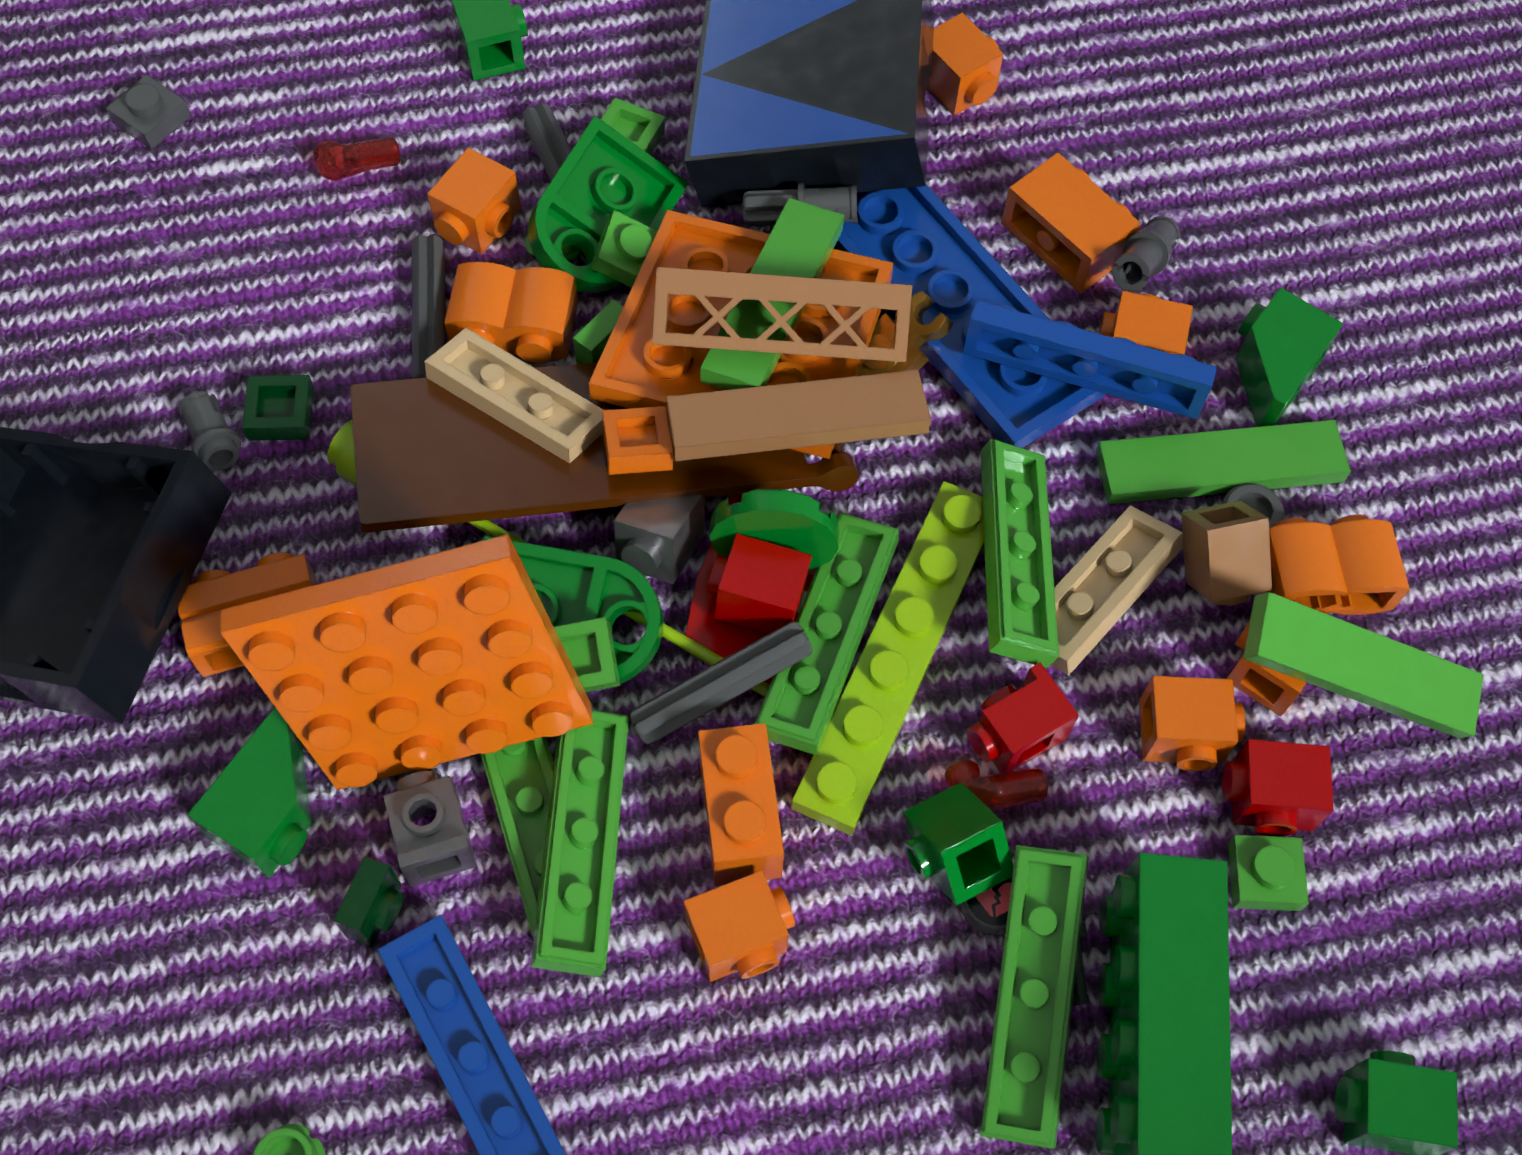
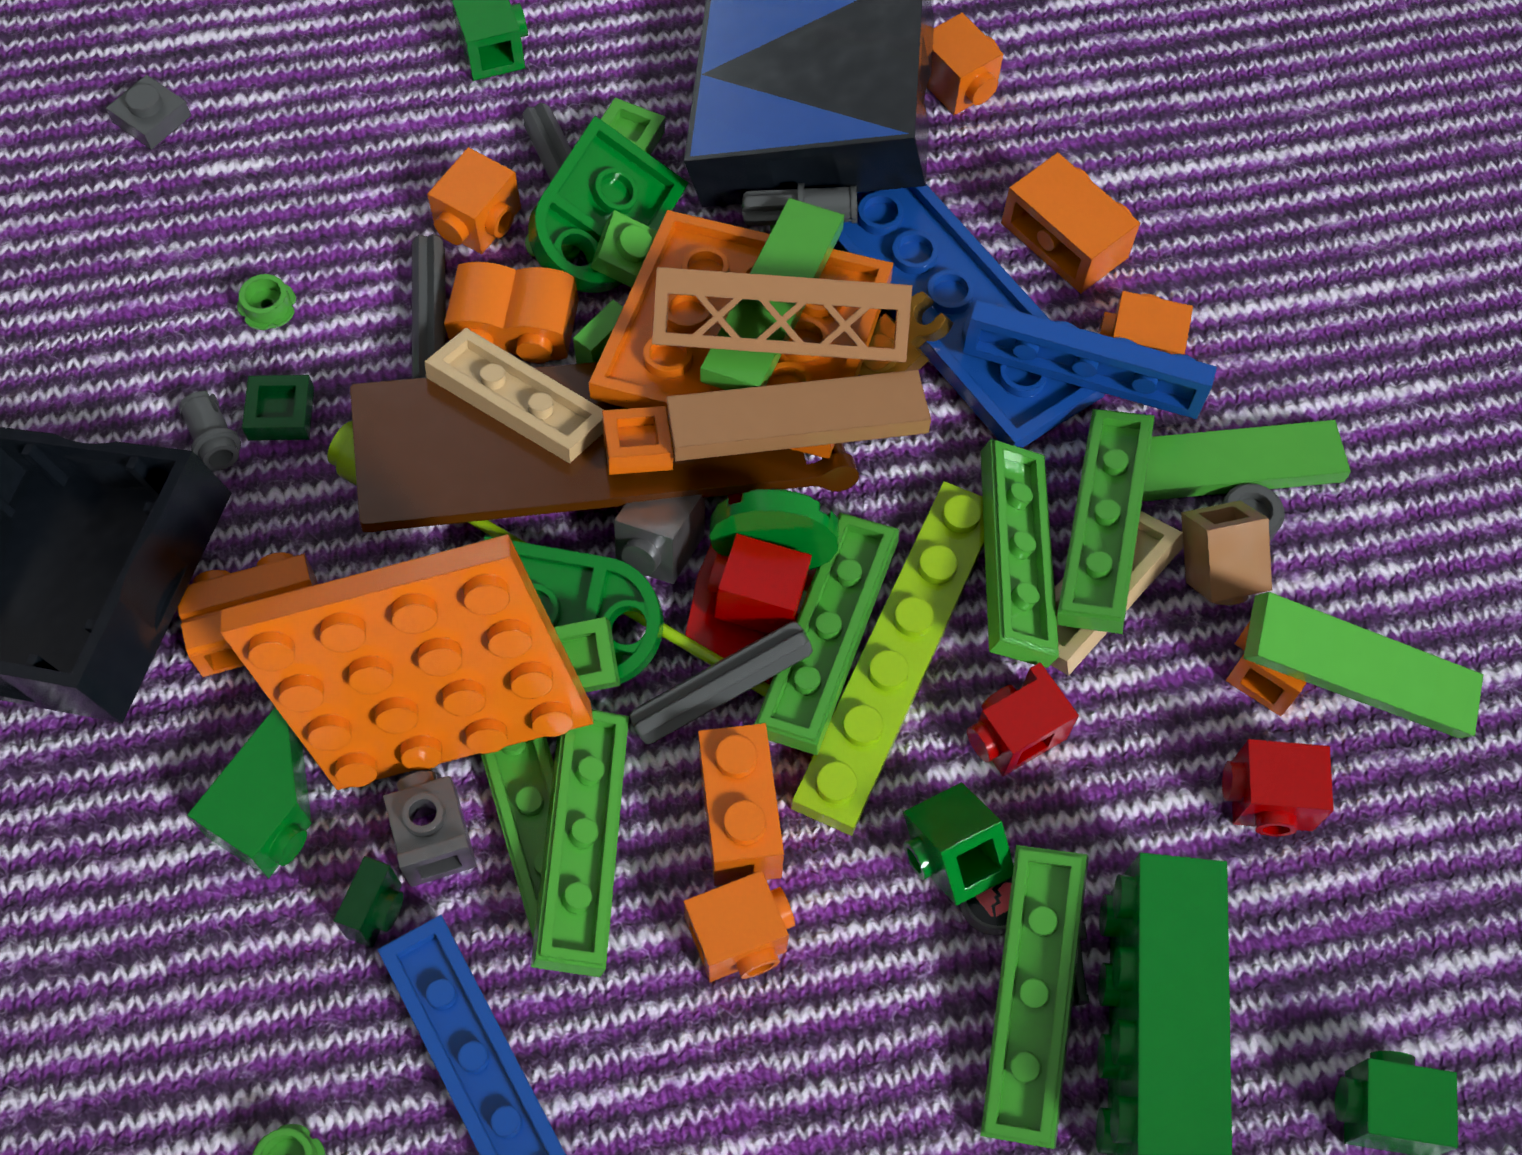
(263, 291): none -> bright green plate
(346, 160): clear red arm -> none
(1001, 789): clear red arm -> none
(1106, 522): none -> bright green tile
(1146, 253): dark grey pin -> none
(1190, 721): orange brick -> none
(1267, 873): bright green plate -> none
(1281, 352): green slope -> none
(1338, 566): orange brick -> none

